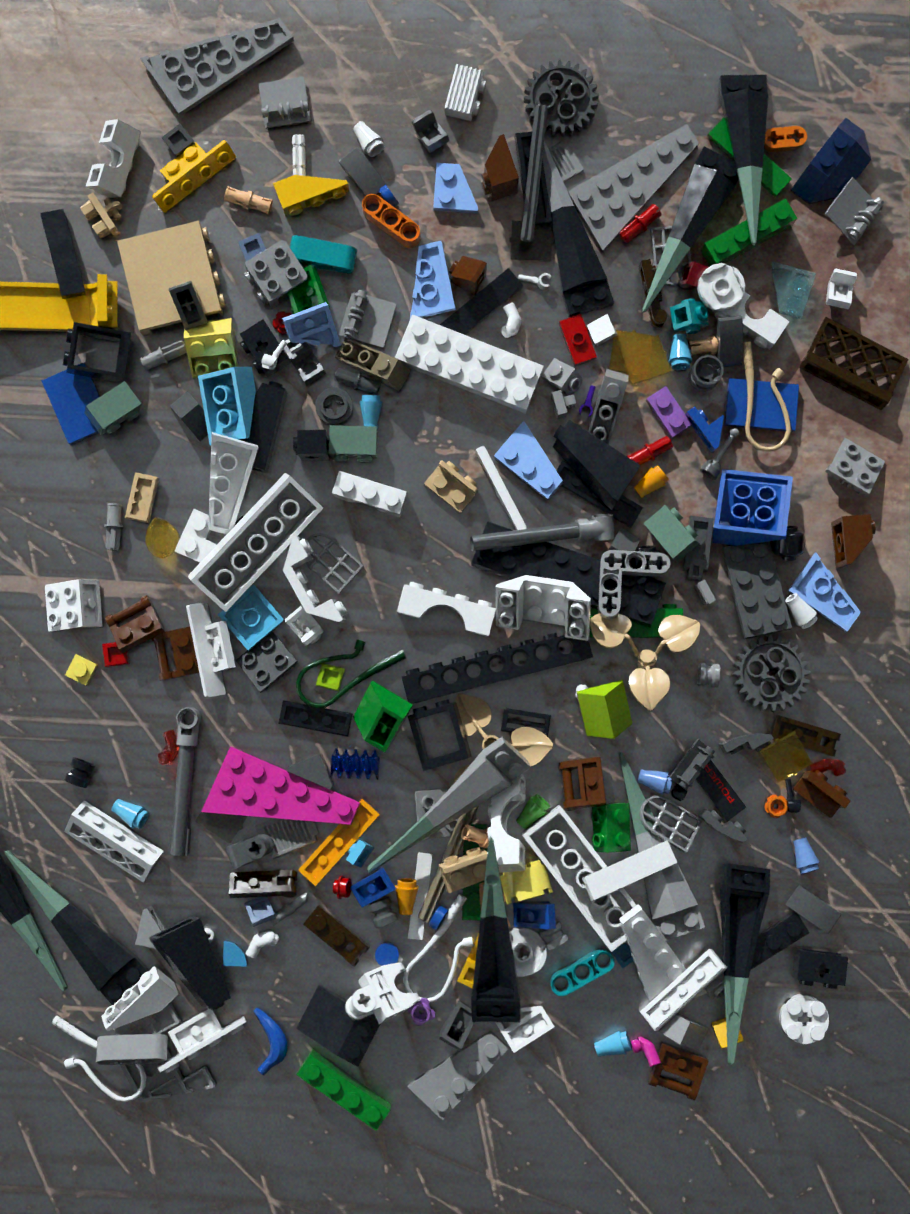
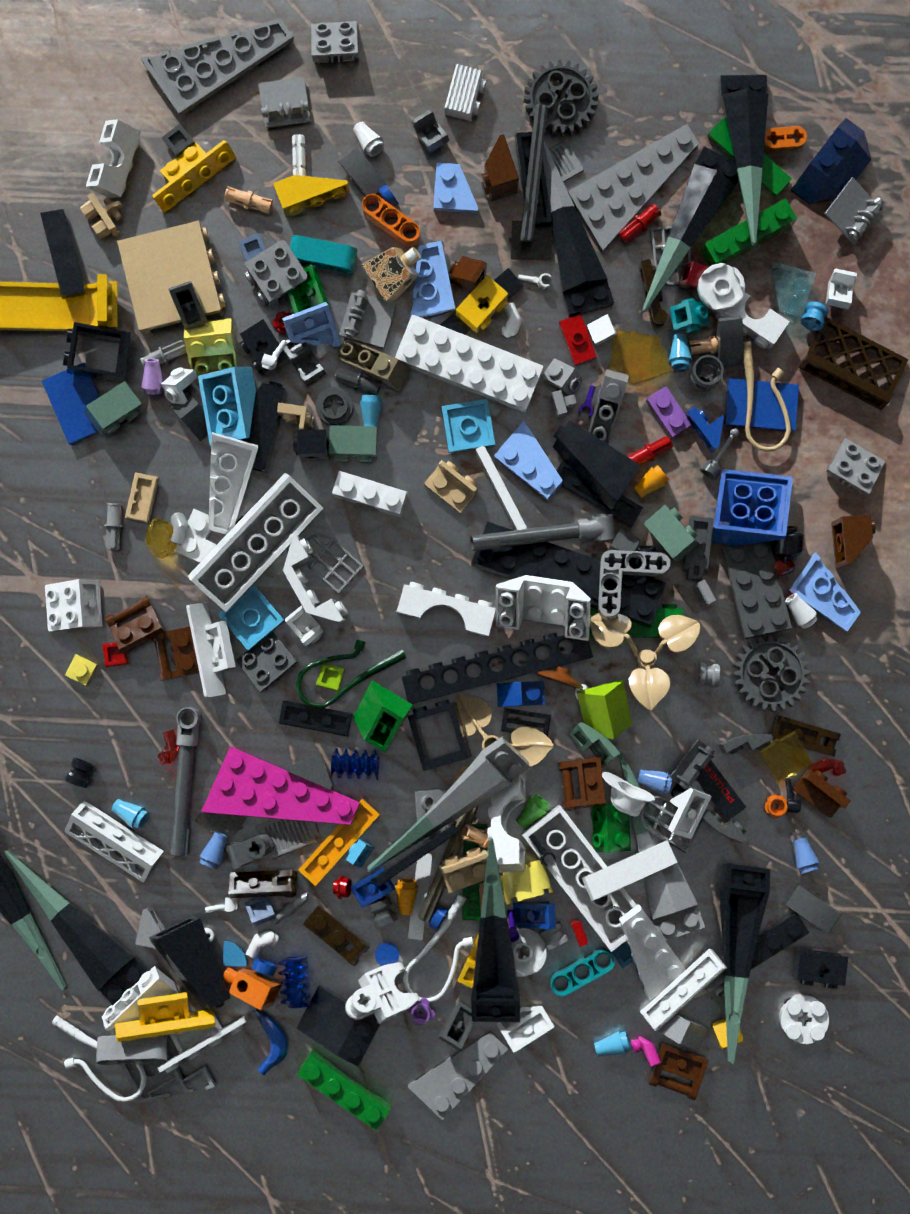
(152, 377): none -> lavender cone
(162, 1017): none -> yellow bracket
(174, 384): none -> white bracket
(180, 527): none -> light grey arm
(214, 851): none -> medium blue cone
(230, 905): none -> white hand
(260, 990): none -> orange torso
(264, 967): none -> blue tile
(294, 413): none -> tan bracket
(295, 982): none -> clear blue piece
(334, 40): none -> light grey hinge
(392, 271): none -> torso
(414, 855): none -> black tile
(468, 425): none -> medium azure plate
(488, 292): none -> yellow brick
(513, 930): none -> dark purple hand
(520, 693): none -> blue slope
(541, 849): none -> black hand
(562, 676): none -> dark orange dish
(579, 932): none -> red tile
(588, 737): none -> sand green slope
(625, 796): none -> white piece
(690, 810): none -> white slope
(784, 568): none -> clear red arm
(814, 316): none -> dark azure wheel

